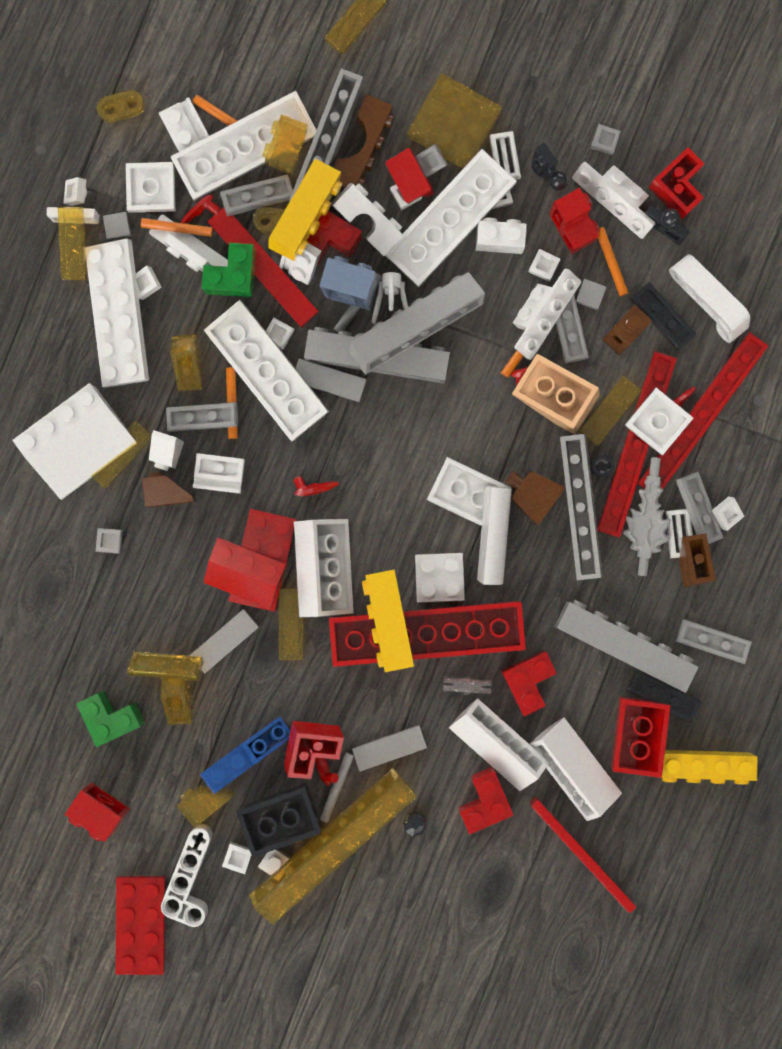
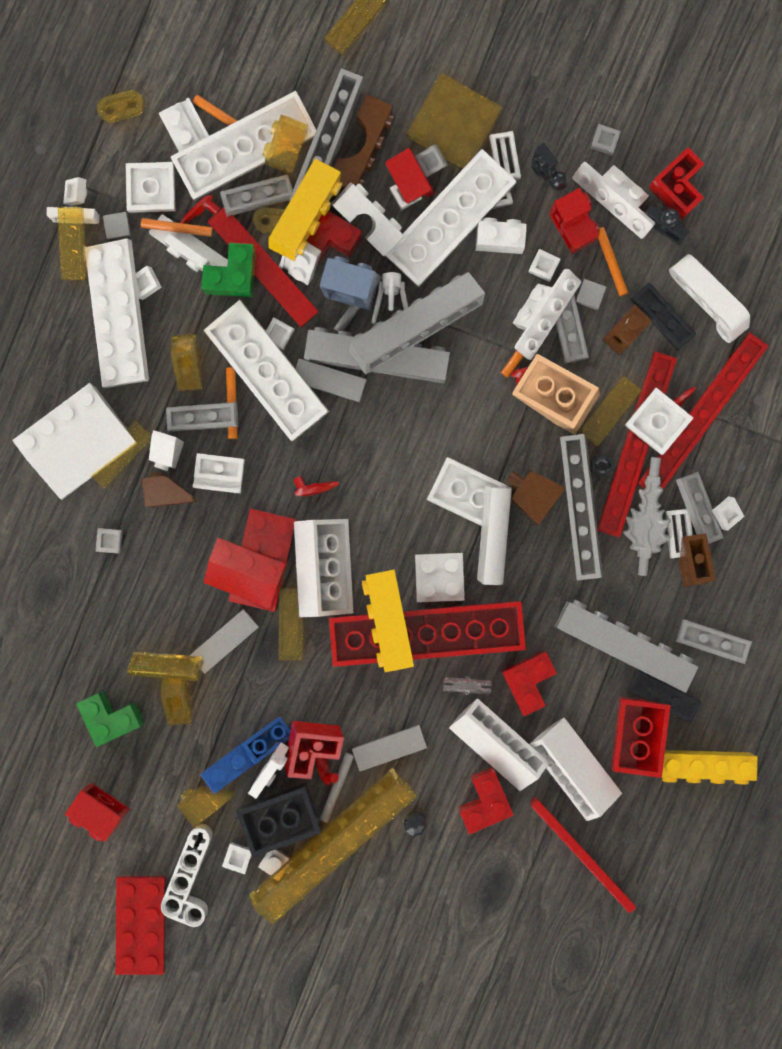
(267, 774): none -> white plate

